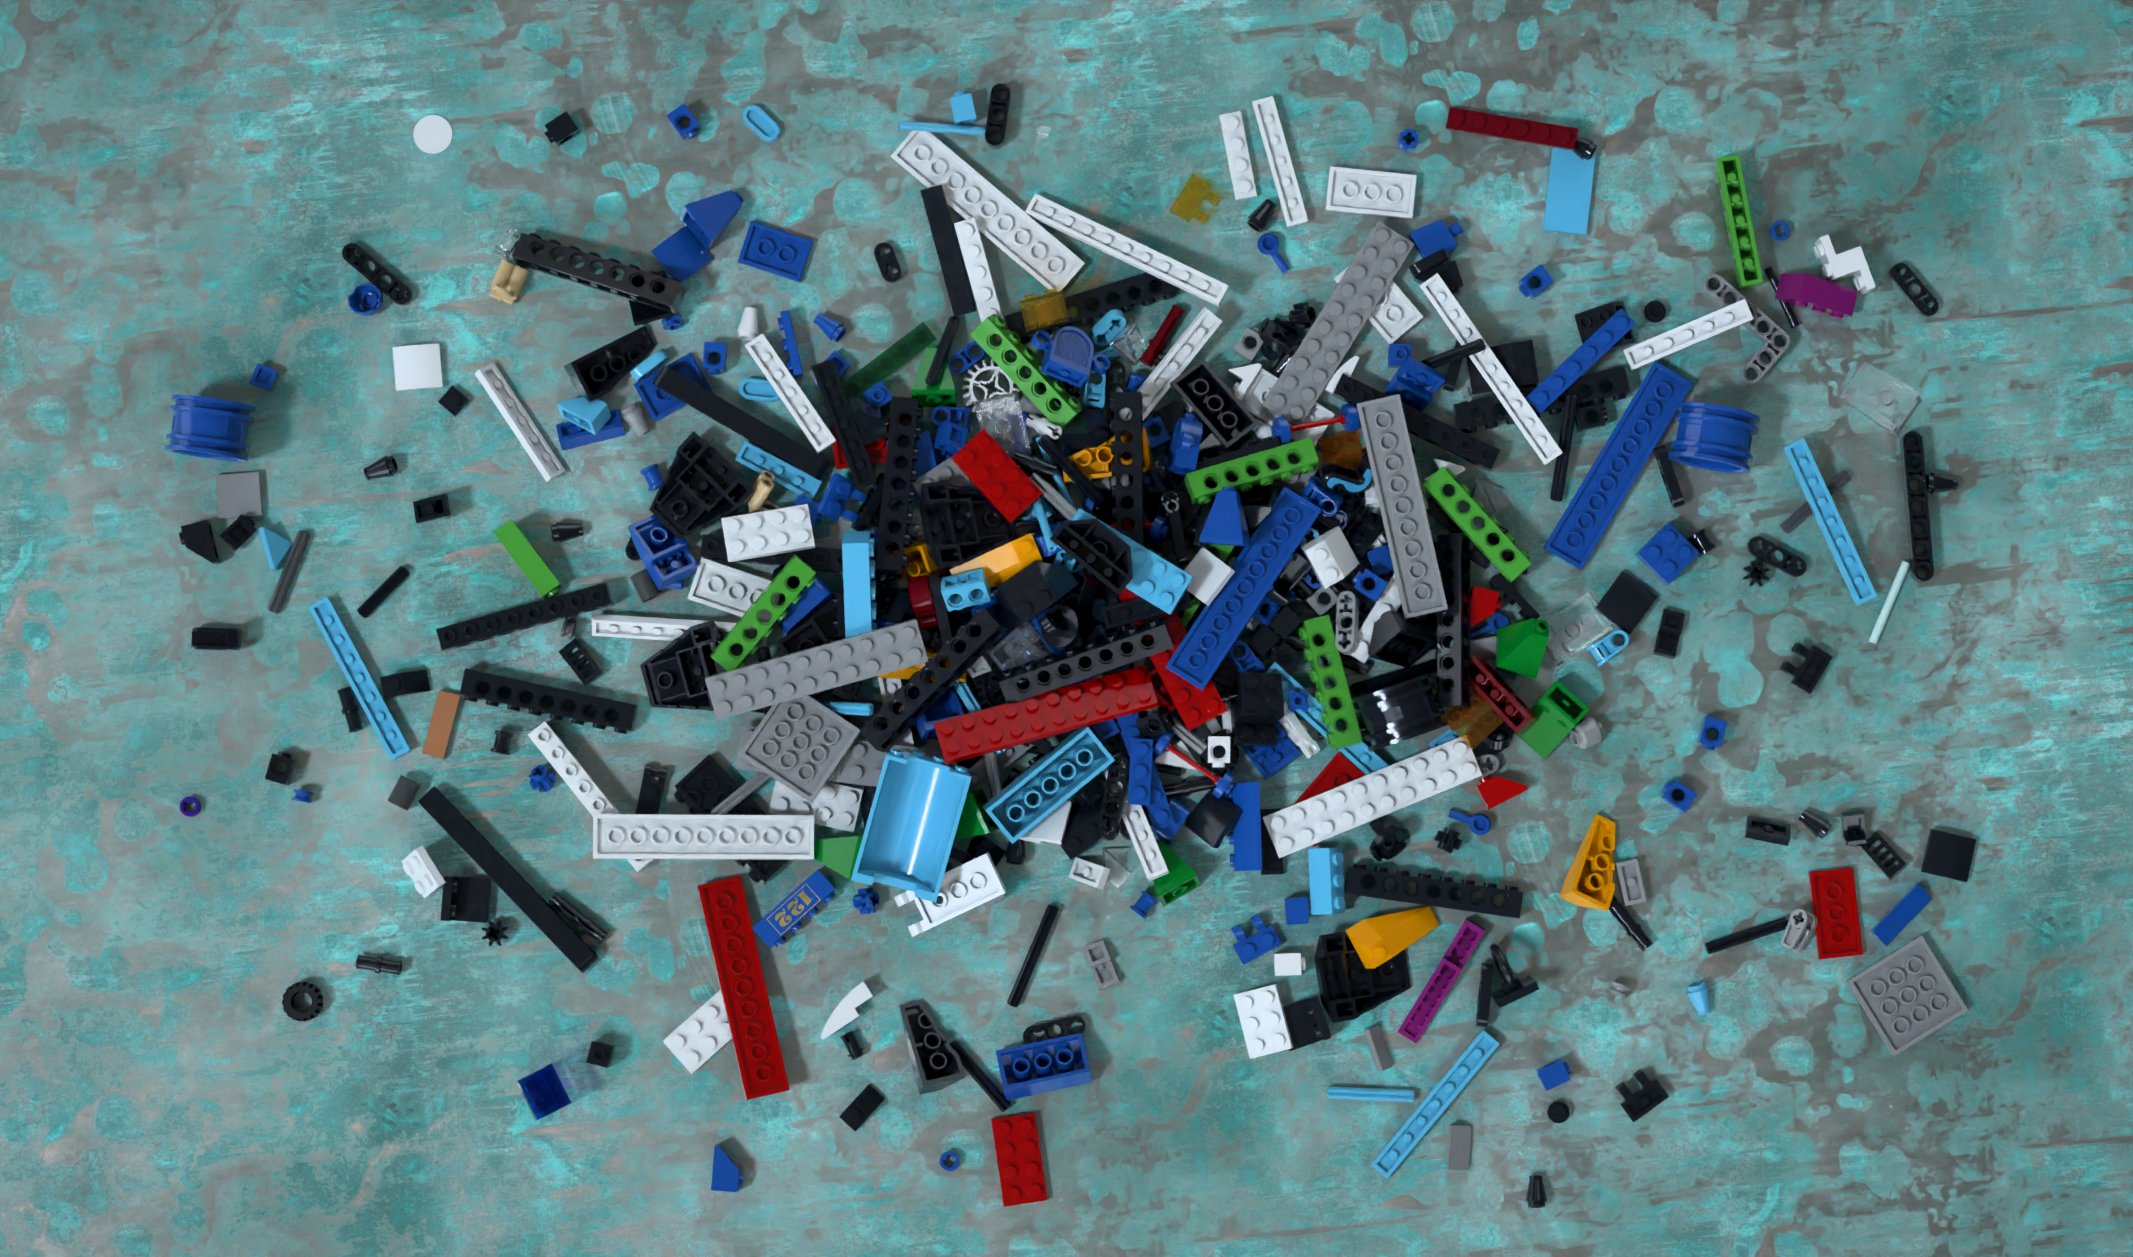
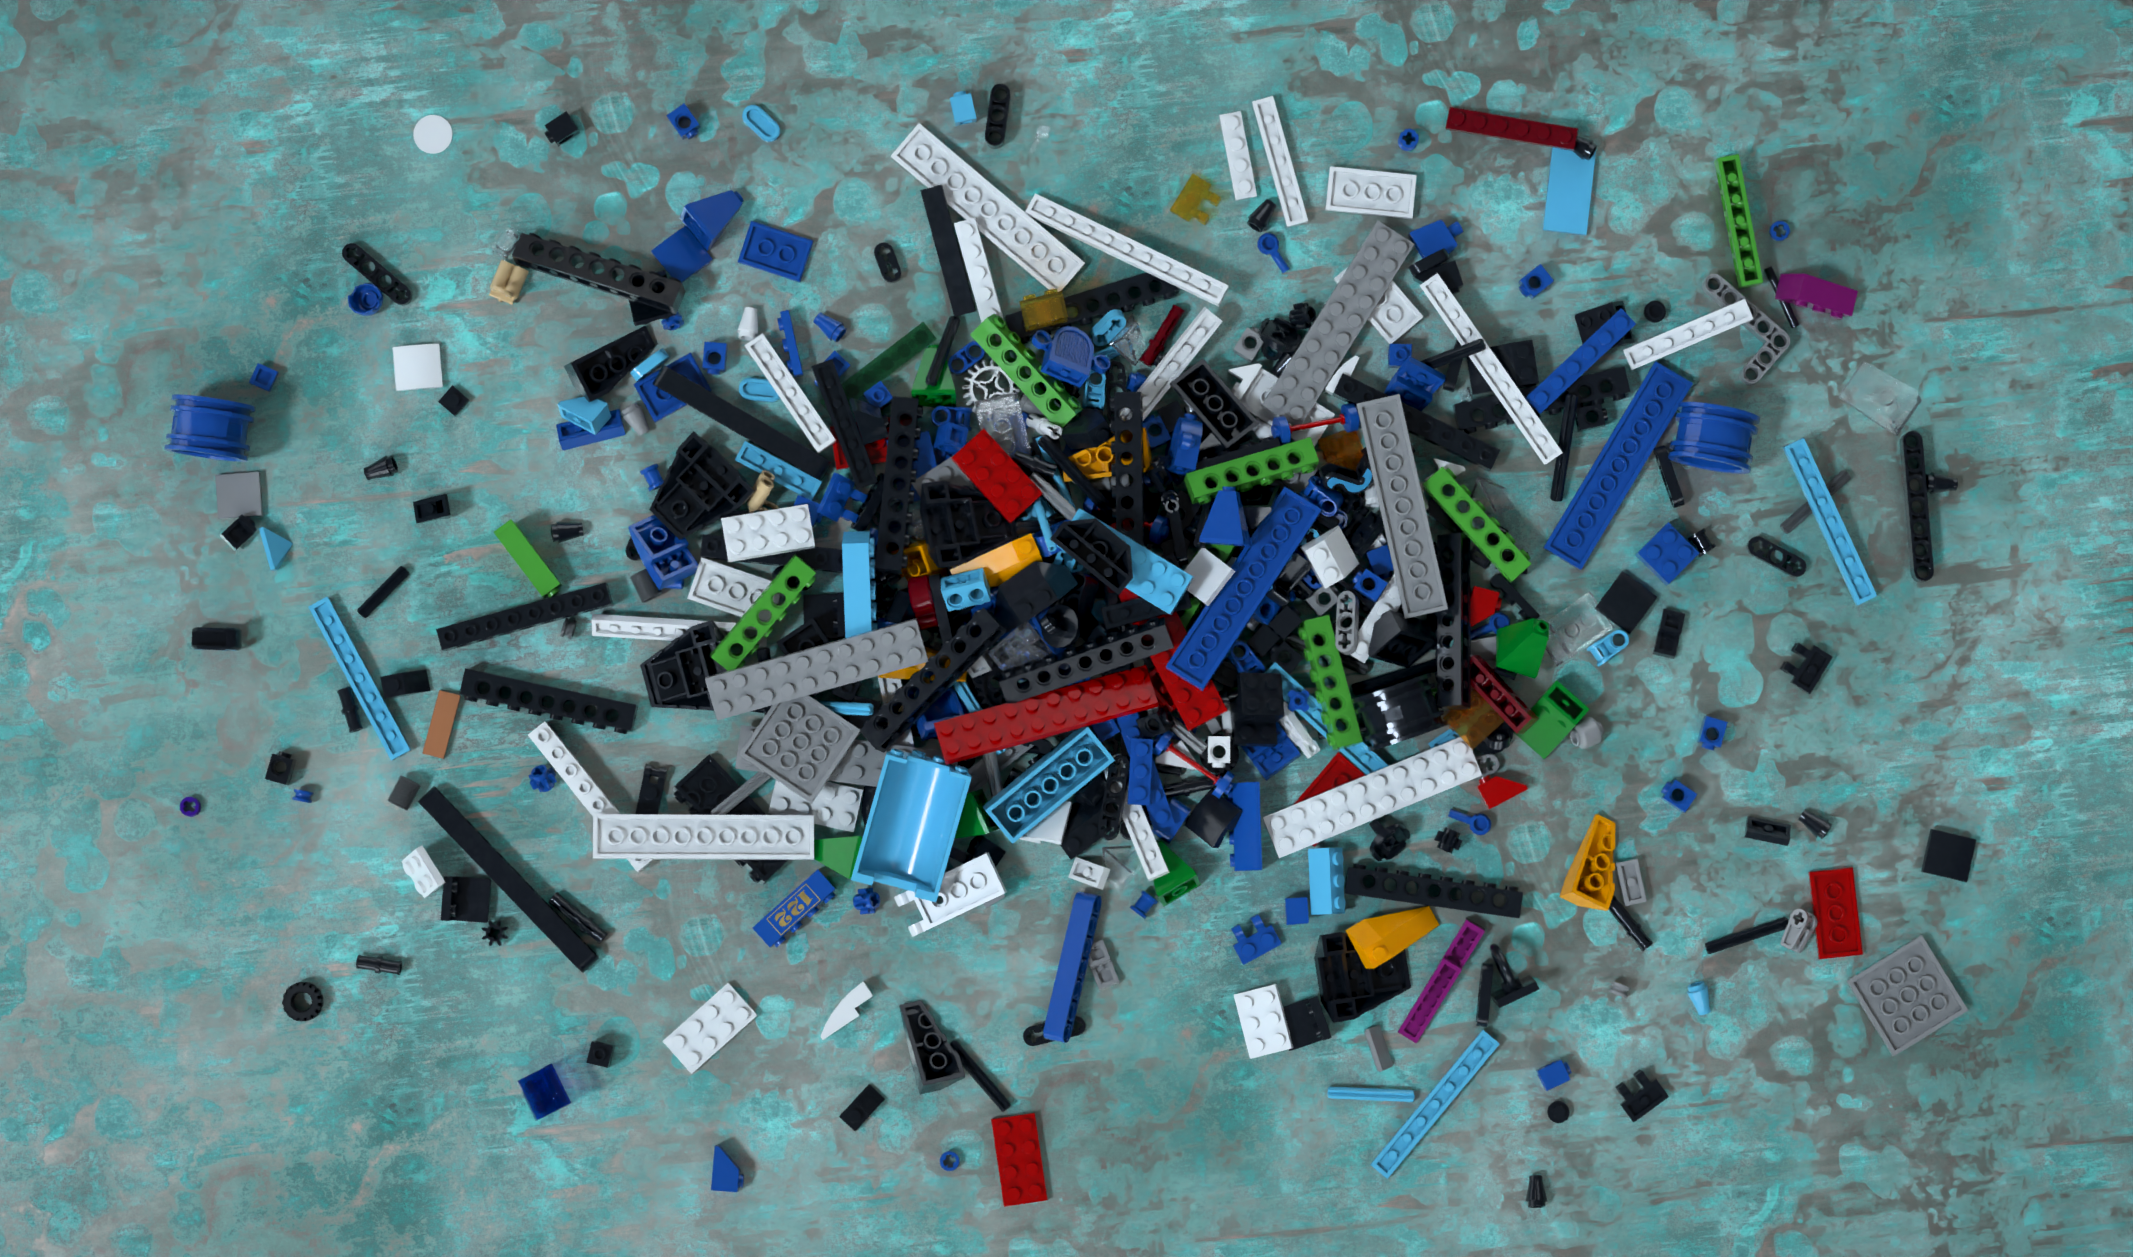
(200, 539): black slope -> none
(288, 572): dark grey axle -> none
(502, 742): black bush -> none
(520, 422): white plate -> none
(589, 677): black slope -> none
(743, 988): red plate -> none
(806, 606): blue beam -> none
(852, 1045): black pin -> none
(944, 128): medium azure piece -> none
(1016, 852): black cone -> none
(1033, 955): black axle -> none
(1043, 1066): blue slope -> none
(1072, 967): none -> blue beam
(1270, 862): black tile -> none
(1288, 964): white brick -> none
(1458, 1147): light grey slope -> none
(1758, 568): black gear -> none
(1843, 265): white bracket -> none
(1854, 828): black bracket -> none
(1889, 602): light aqua bar -> none
(1889, 851): black slope -> none
(1901, 914): blue slope -> none
(1923, 290): black beam -> none

